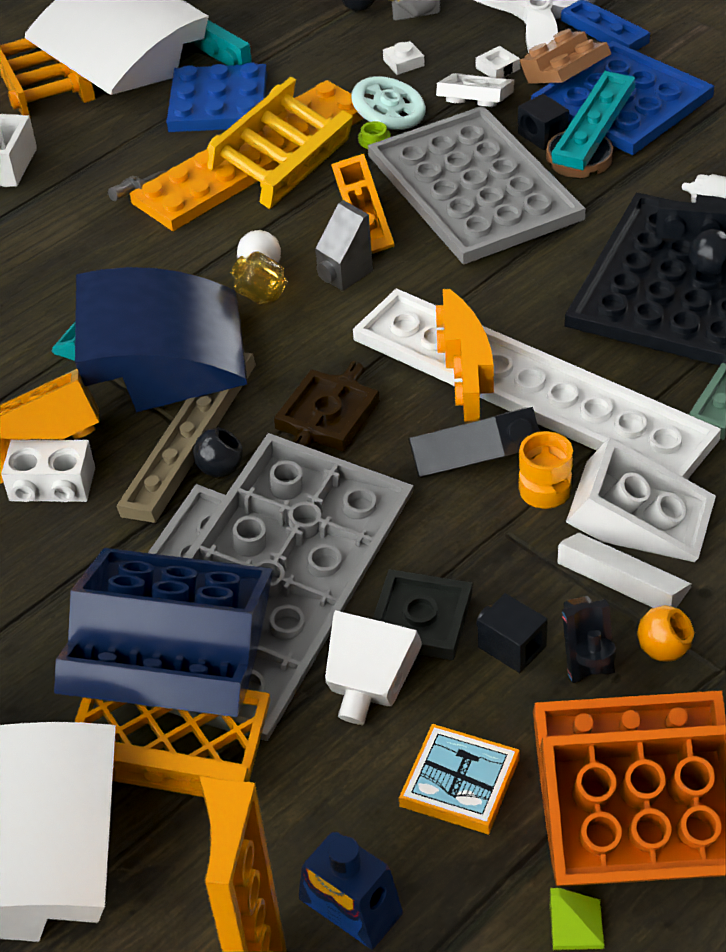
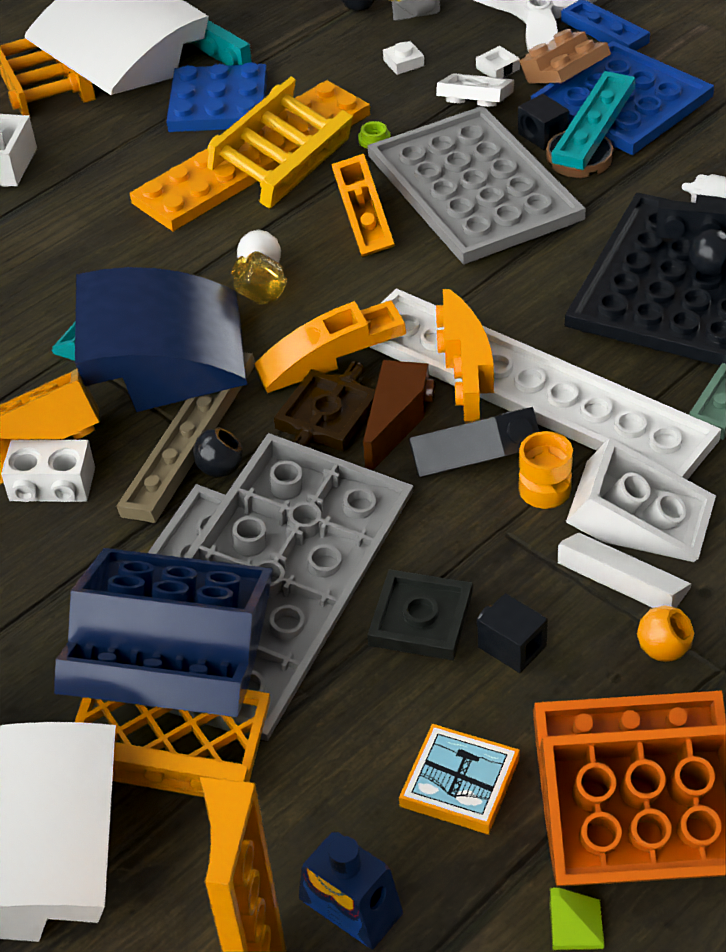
(129, 185): flat silver piece -> none
(325, 339): none -> light orange slope
(345, 247): flat silver slope -> none
(368, 662): white torso -> none
(388, 102): light aqua plate -> none
(396, 407): none -> reddish brown slope
(588, 638): black hips -> none

